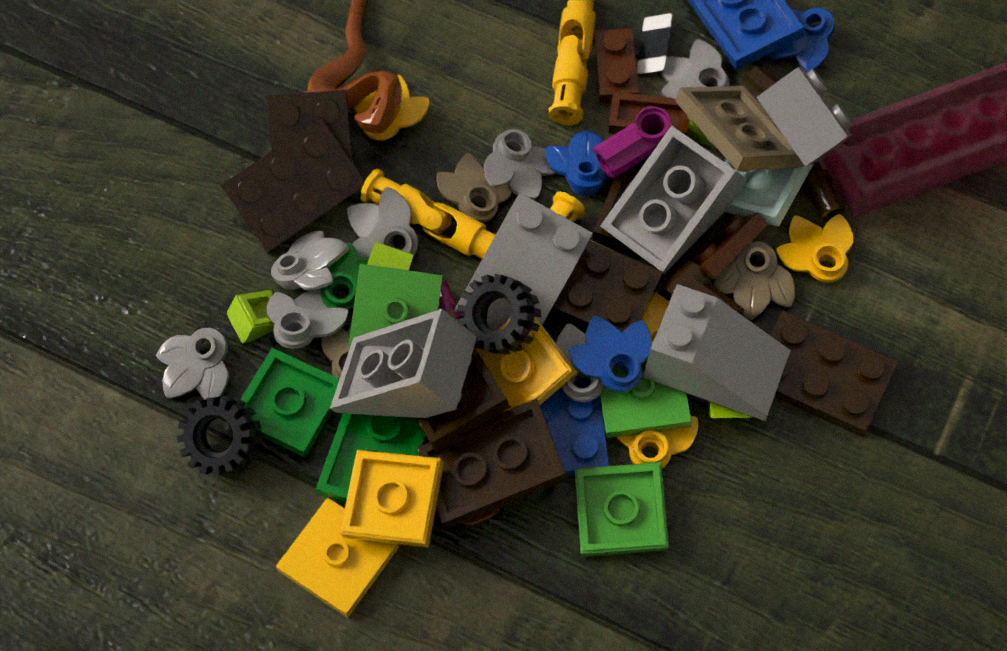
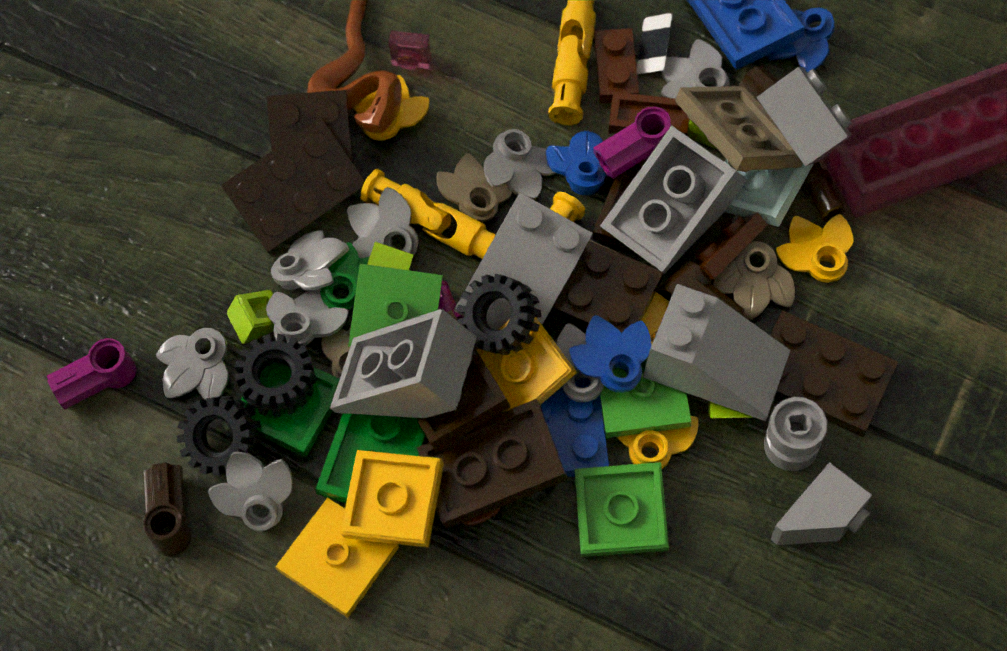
(90, 374): none -> magenta piece
(166, 507): none -> dark brown piece
(250, 485): none -> light grey plate
(269, 353): none -> black tyre
(410, 50): none -> clear pink plate
(795, 433): none -> light grey wheel
(824, 510): none -> light grey slope

